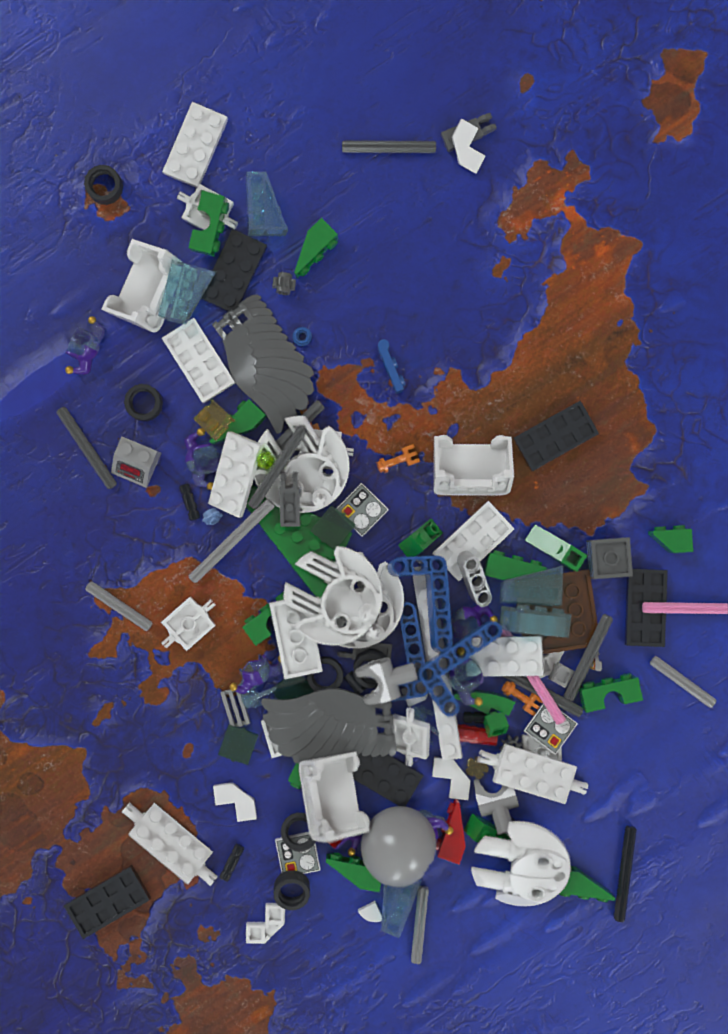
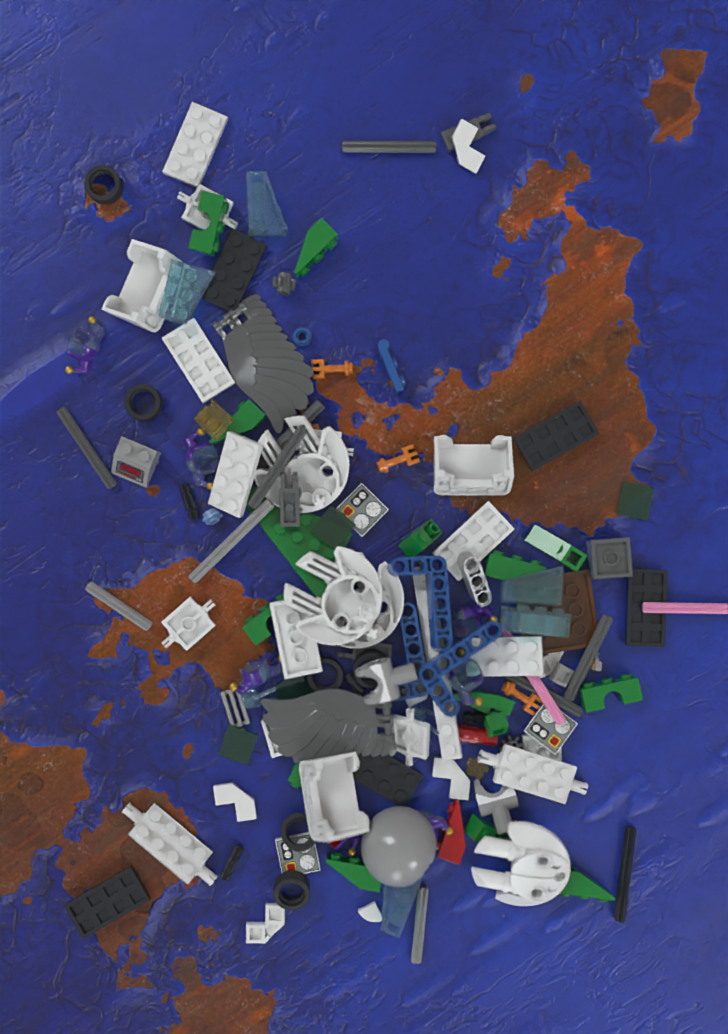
(265, 460): clear neon green plate -> none
(347, 367): none -> orange hinge
(634, 501): none -> clear green piece
(674, 540): green slope -> none
(682, 681): light grey axle -> none

